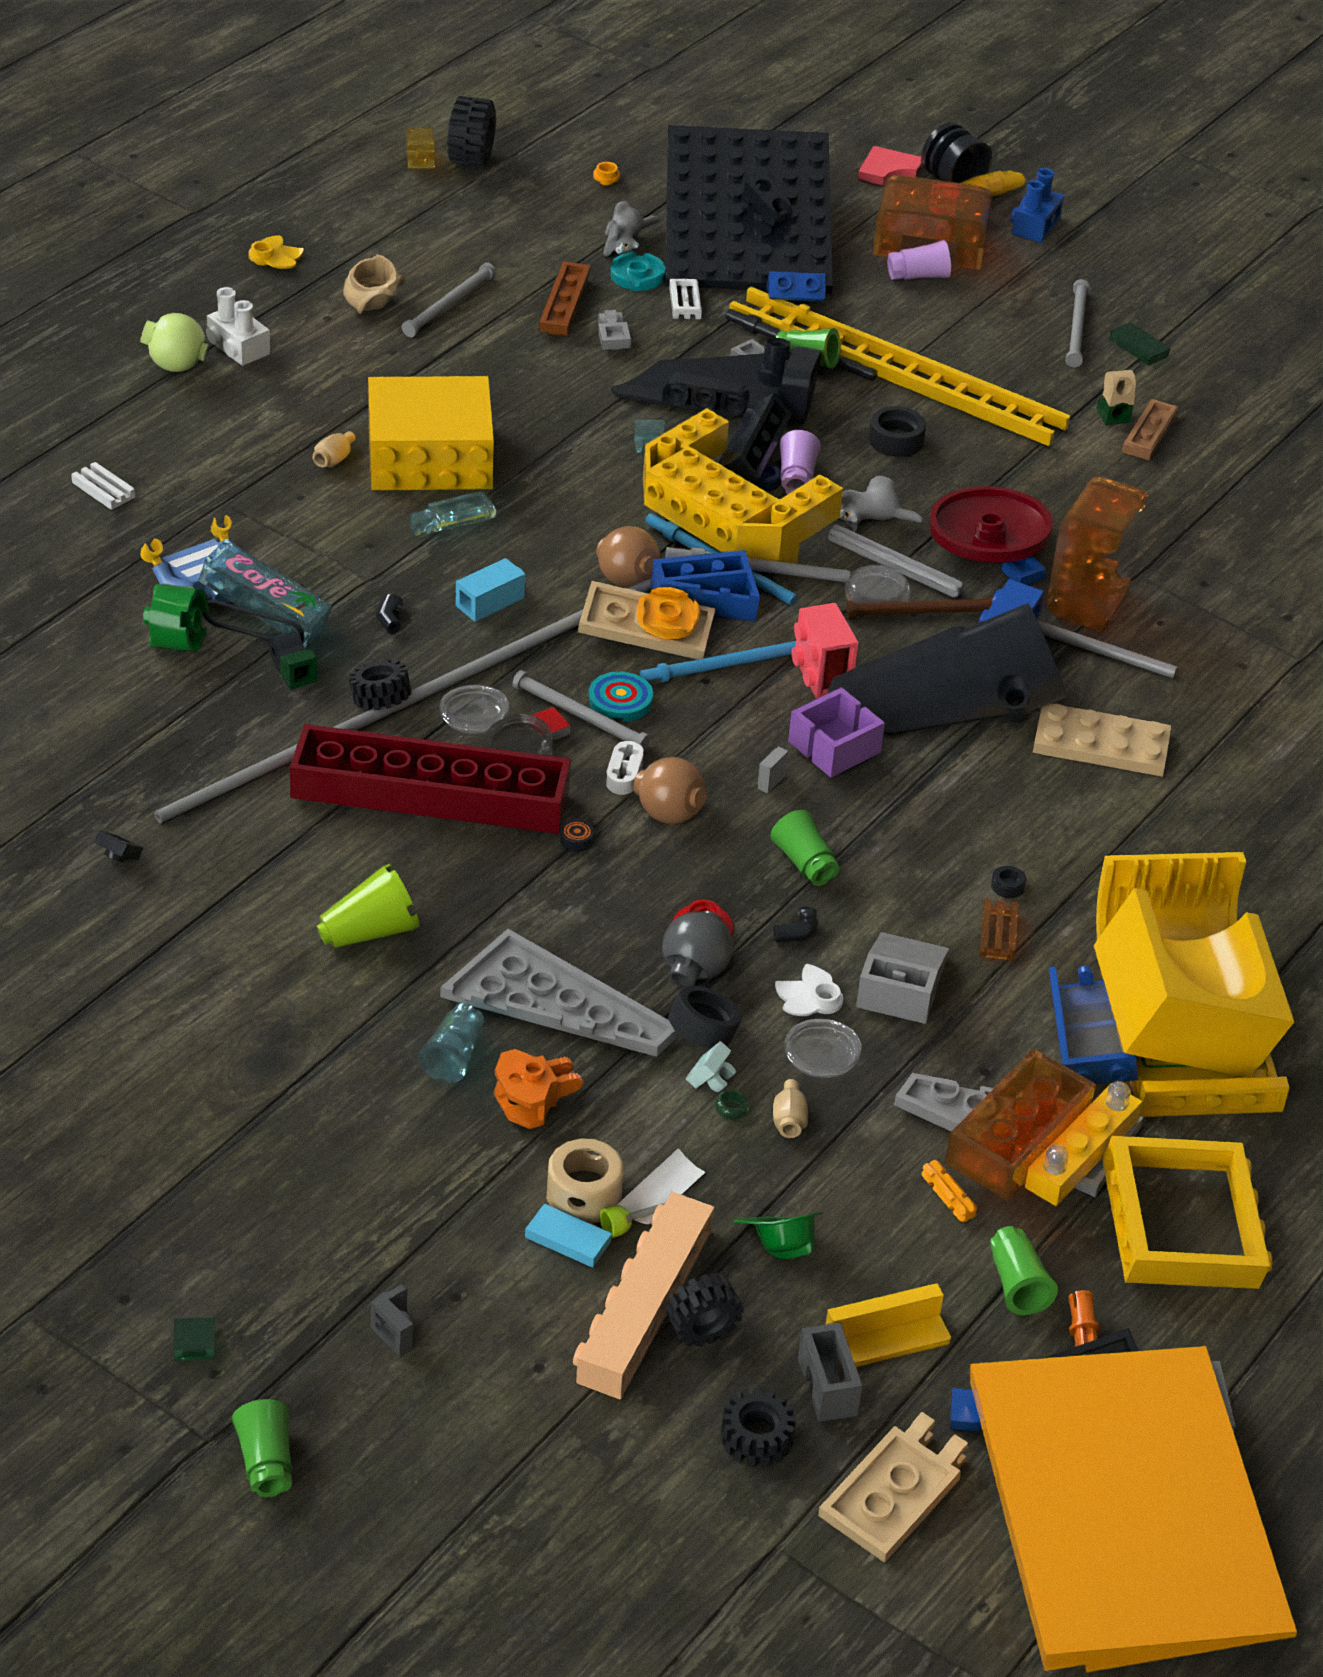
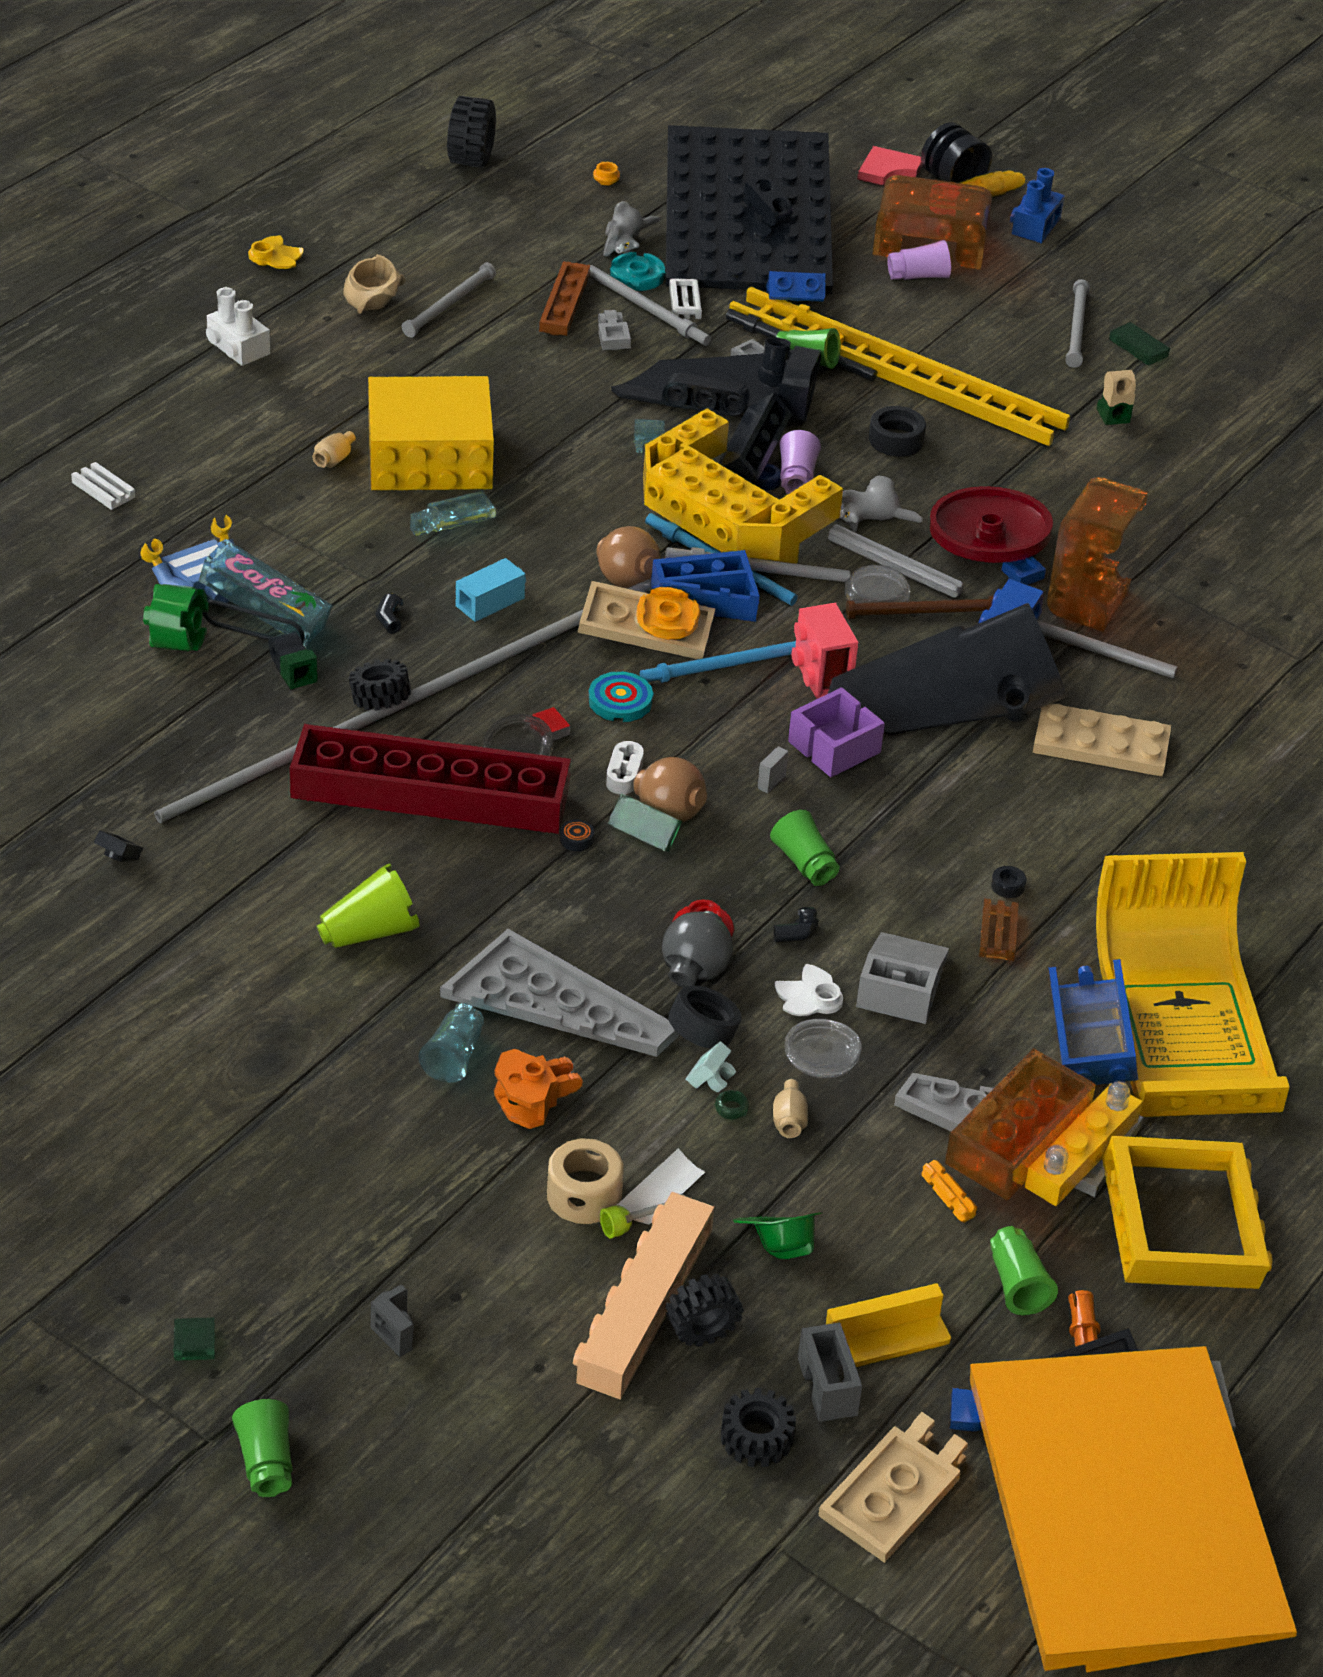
(175, 342): yellowish green brick -> none
(420, 147): clear yellow brick -> none
(473, 708): clear piece -> none
(522, 681): light grey bar -> none
(568, 1235): medium azure tile -> none
(644, 822): none -> clear green tile
(684, 326): none -> light grey bar
(1150, 429): medium nougat tile -> none
(1193, 1000): yellow piece -> none

